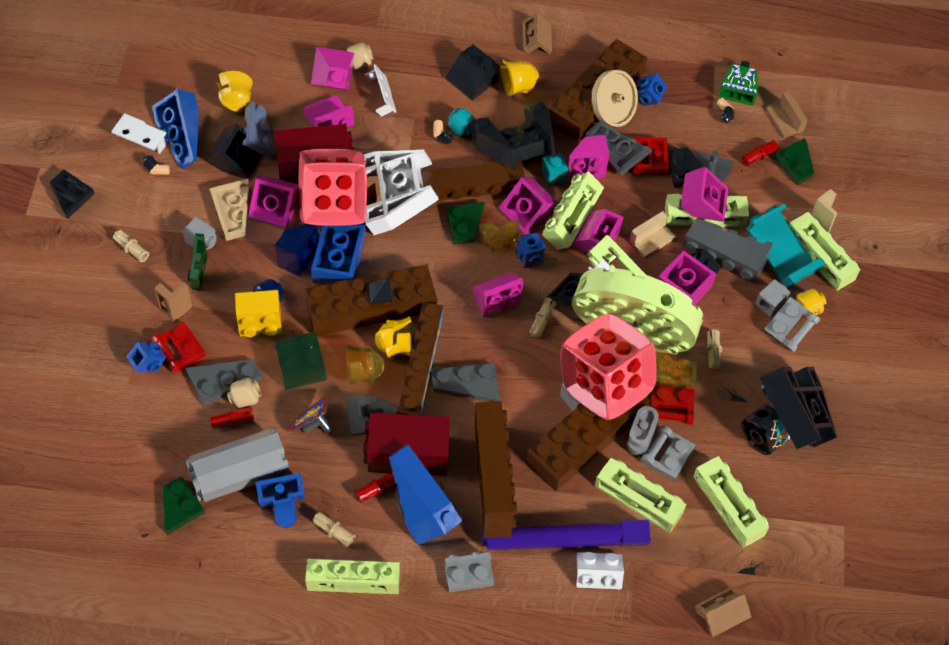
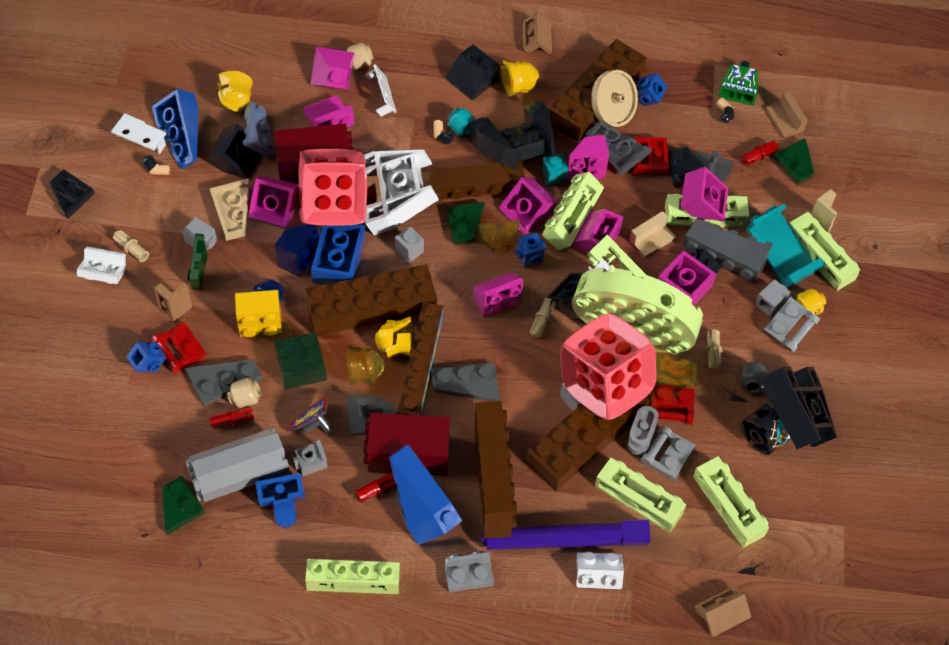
(102, 265): none -> white bracket
(313, 464): none -> light grey brick
(334, 529): tan axle -> none
(380, 291): black slope -> none
(409, 244): none -> light grey brick
(750, 376): none -> dark grey head

